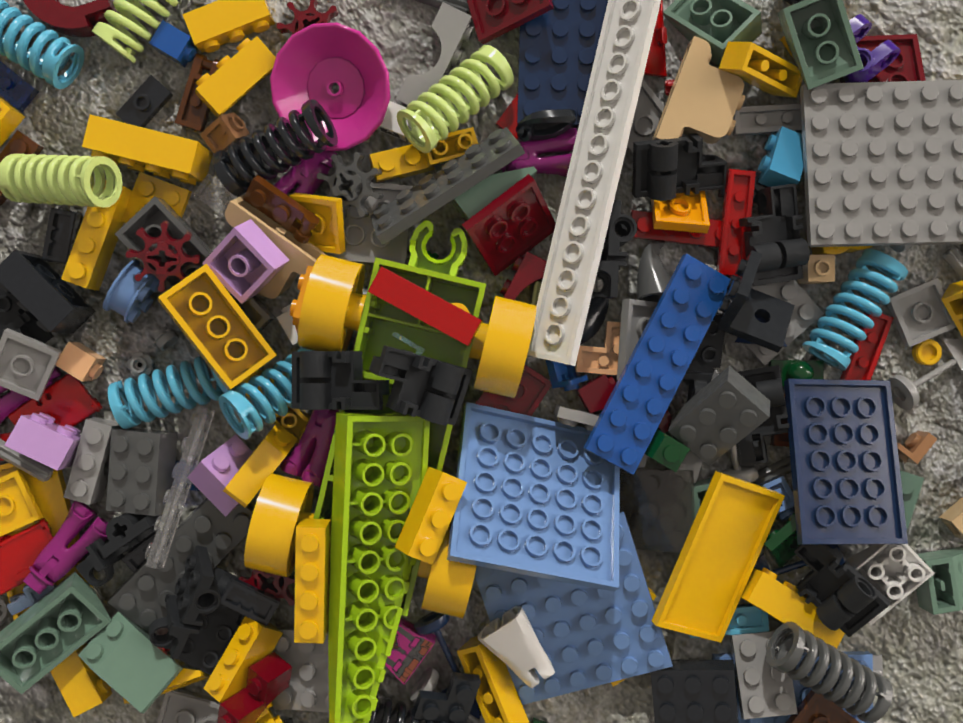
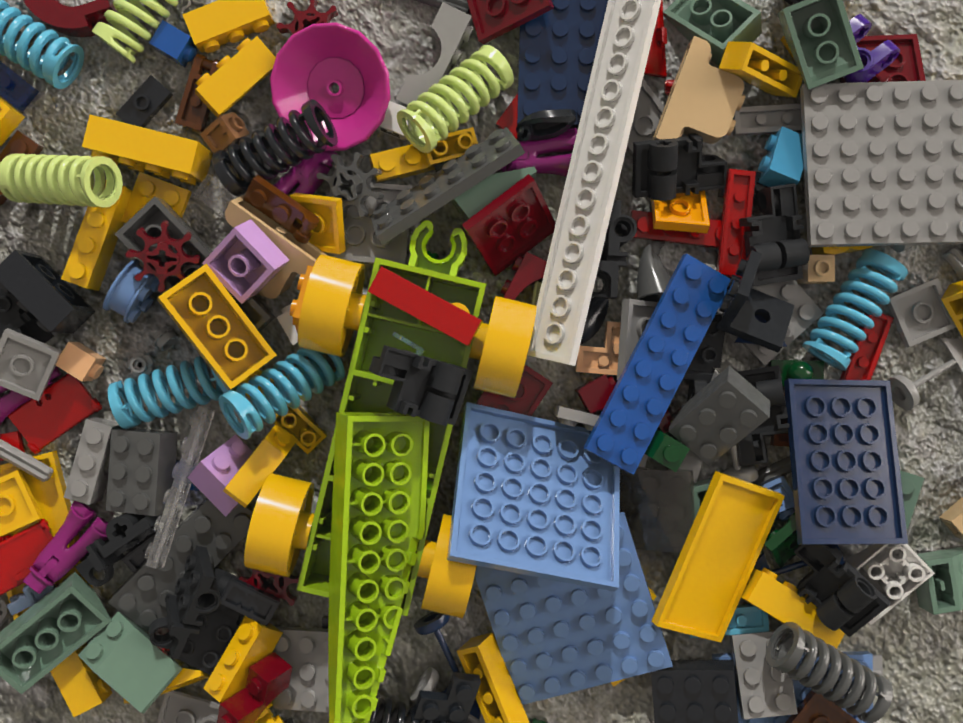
(44, 440): lavender brick -> none
(60, 235): black plate -> none
(312, 450): magenta piece -> none
(312, 580): yellow brick -> none
(334, 382): black plate -> none
(408, 650): torso -> none
(430, 515): yellow brick -> none
(517, 646): white piece -> none
(564, 376): blue bracket -> none
(916, 447): medium nougat bracket -> none
(927, 352): yellow tile -> none

